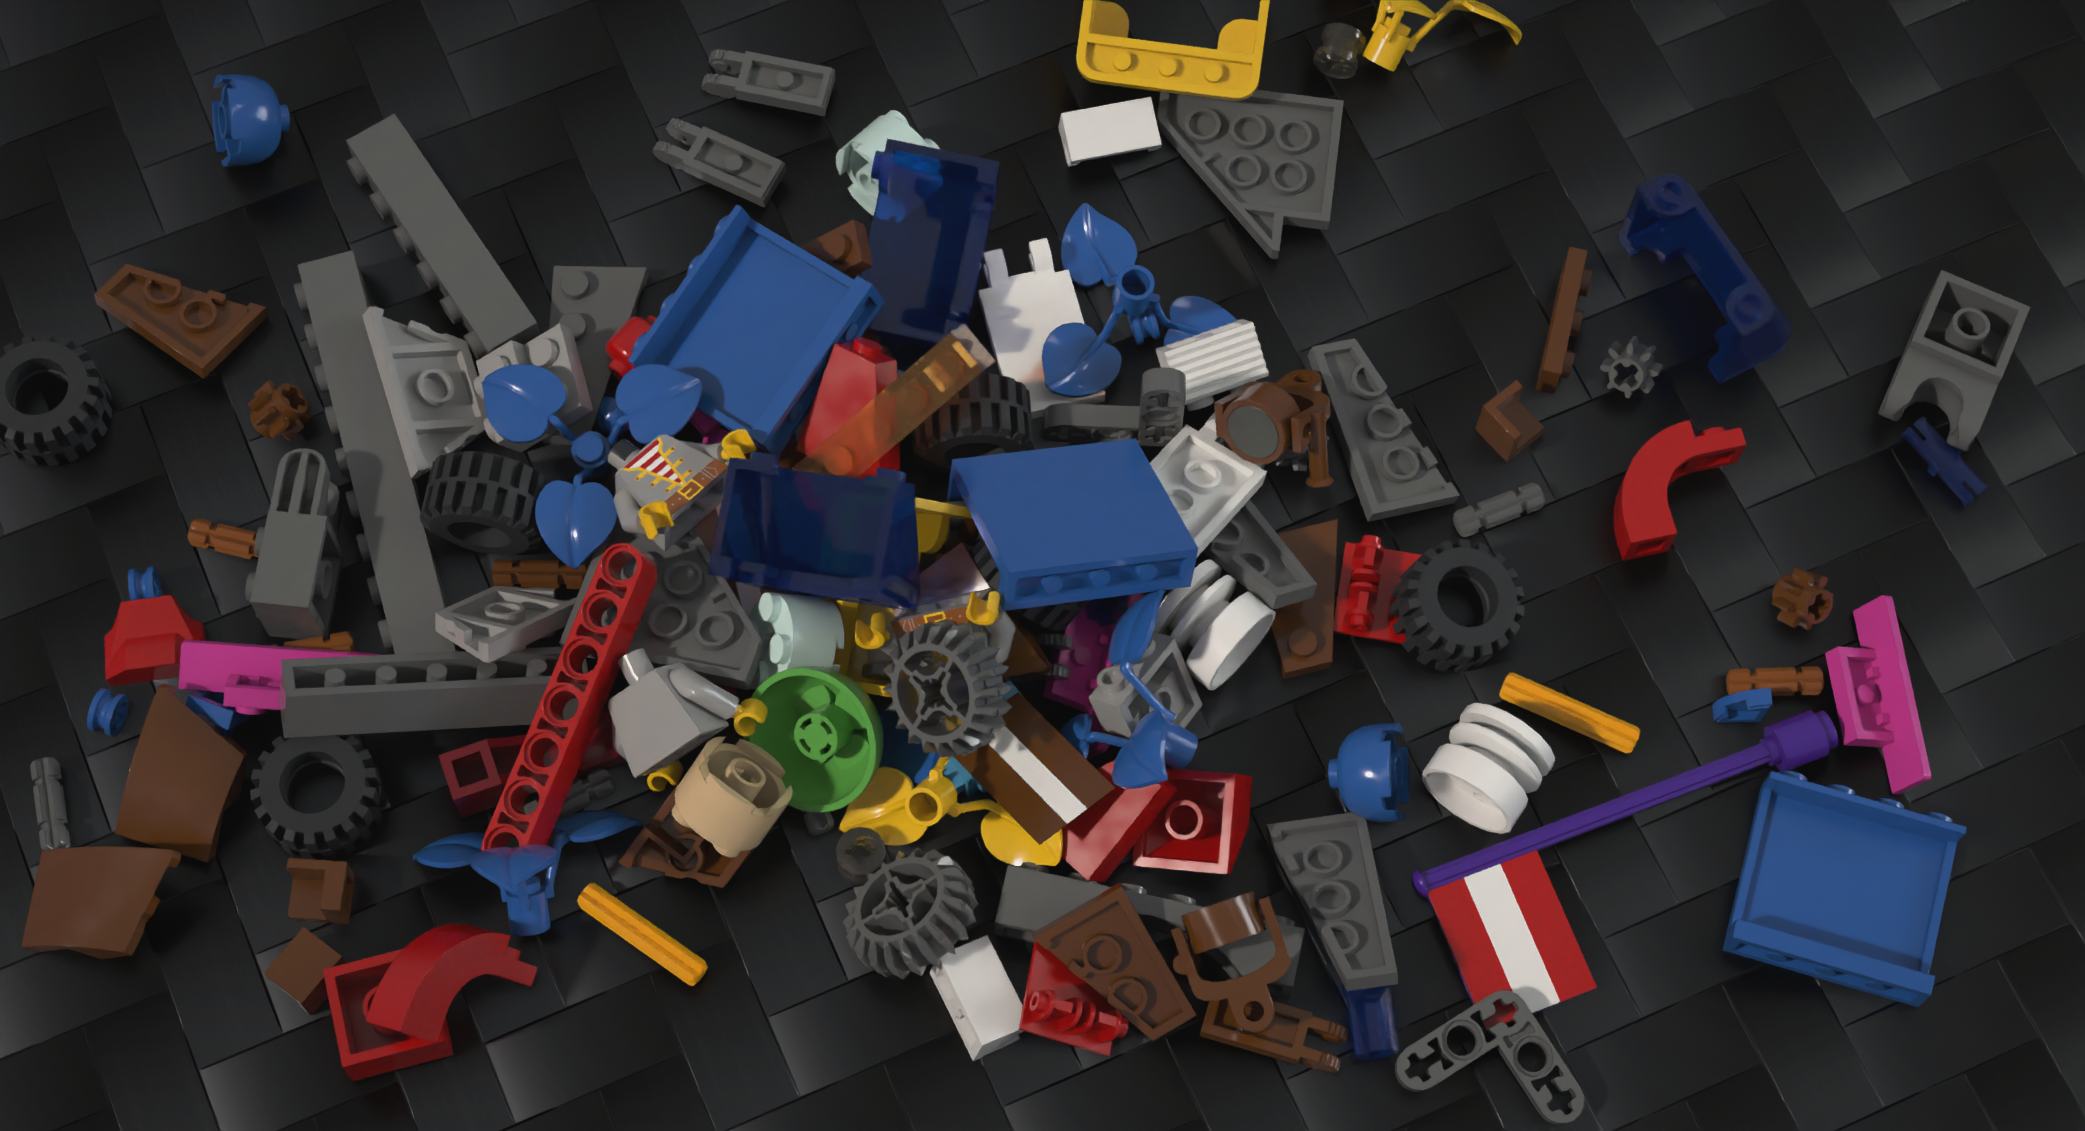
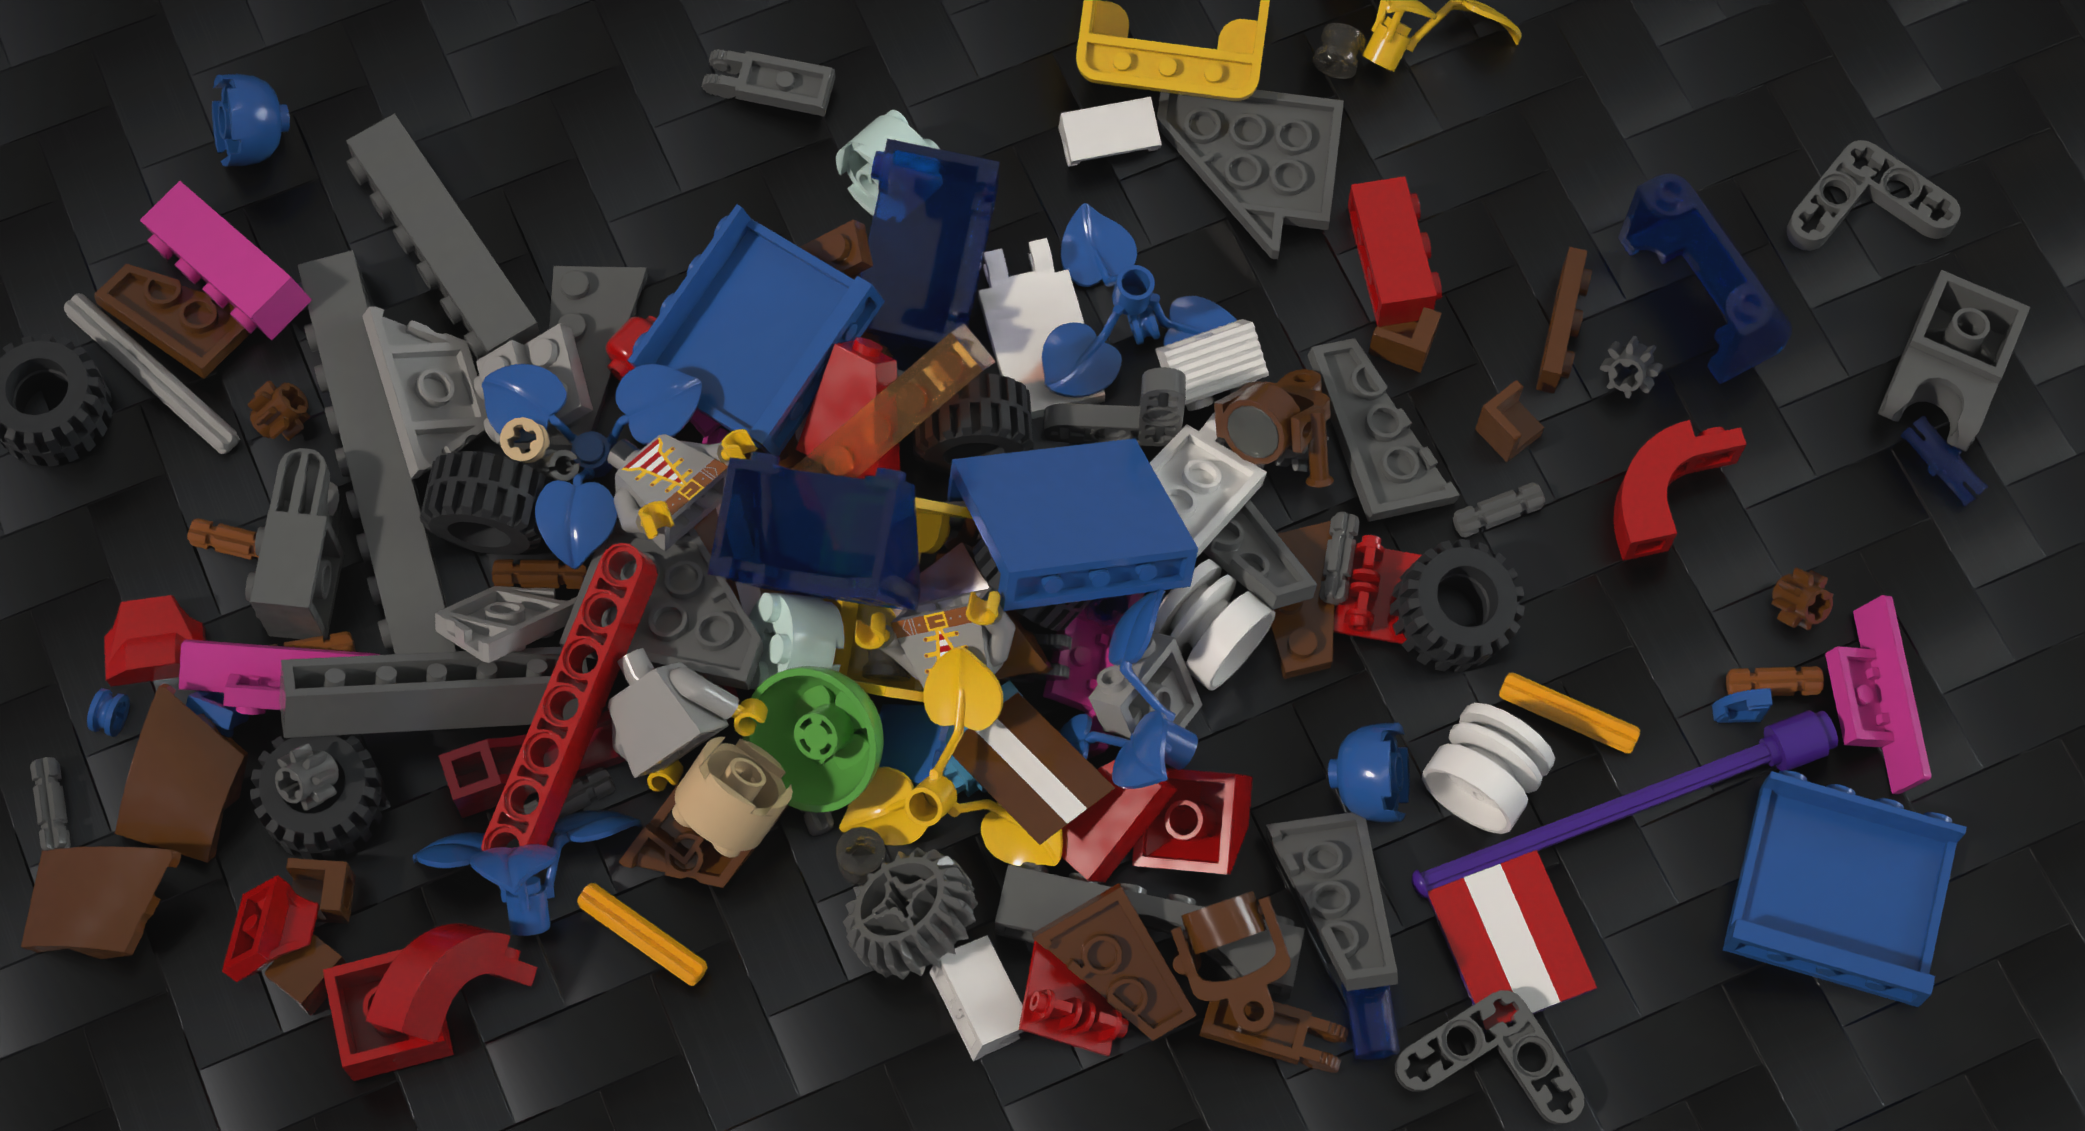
(144, 584): blue bush -> none
(151, 373): none -> light grey axle
(225, 260): none -> dark pink brick
(267, 926): none -> red slope
(306, 776): none -> dark grey gear
(511, 433): none -> tan bush
(556, 465): none -> dark grey pin
(608, 415): blue hinge -> none
(722, 161): dark grey hinge -> none
(962, 687): dark grey gear -> none
(1339, 558): none -> dark grey axle
(1393, 250): none -> red brick
(1406, 342): none -> reddish brown panel
(1860, 182): none -> dark grey beam

